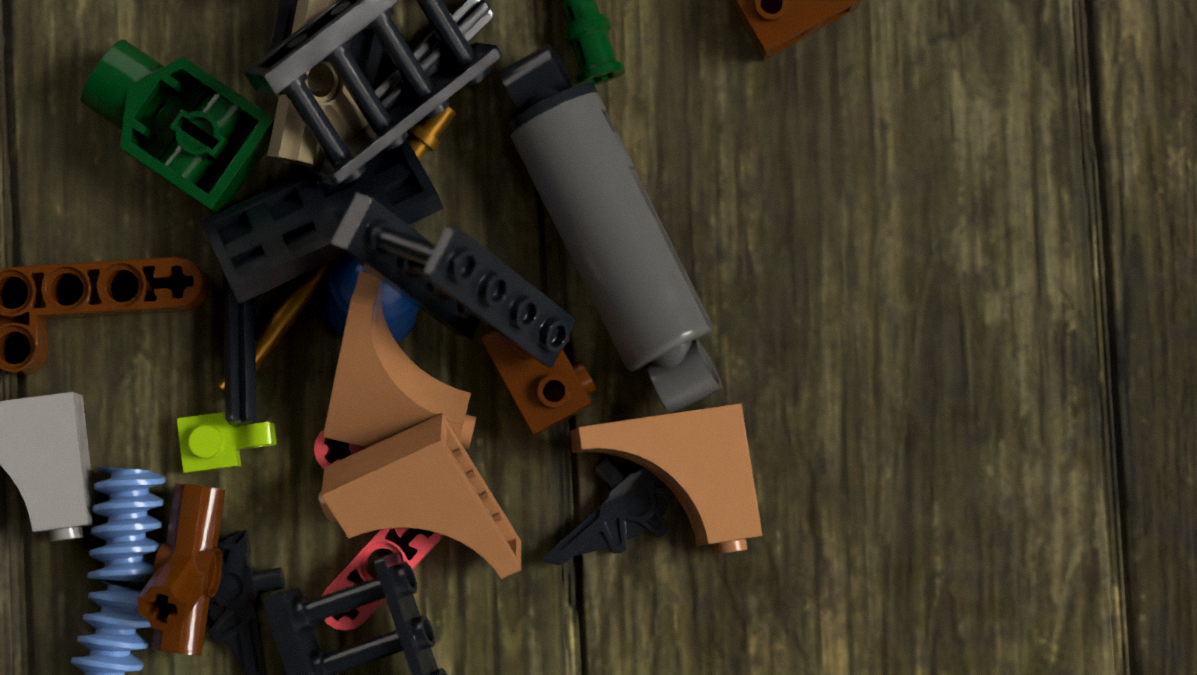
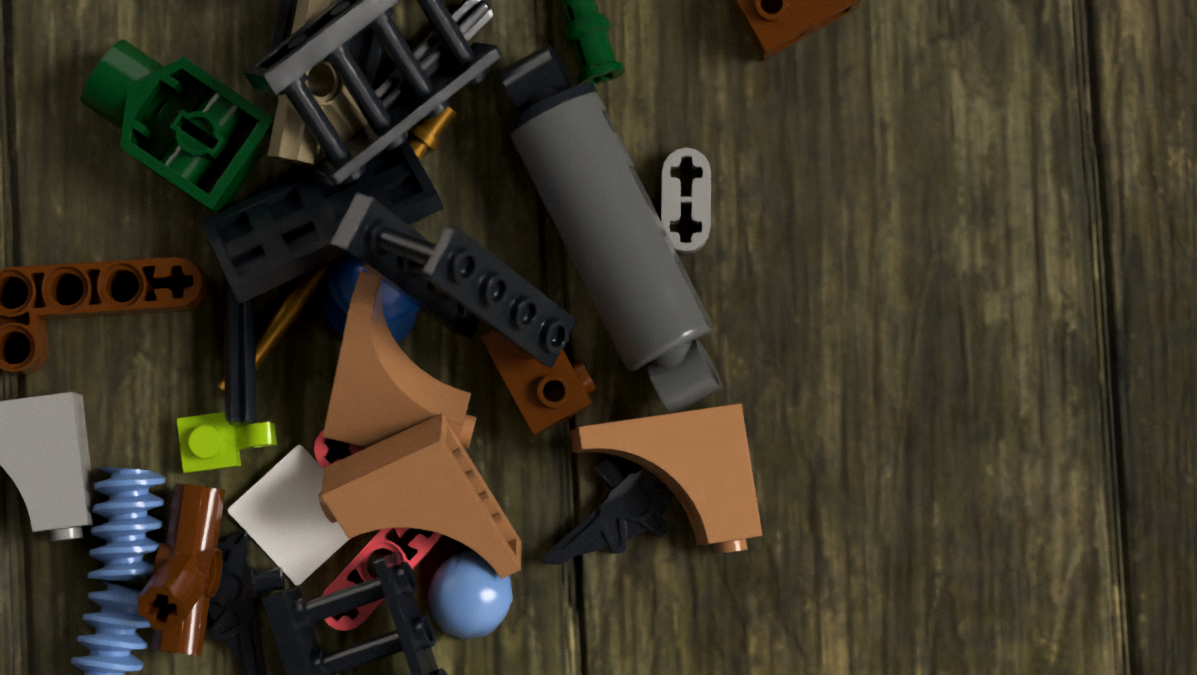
(287, 518): none -> white sticker
(468, 596): none -> medium blue hair
(699, 201): none -> light grey beam

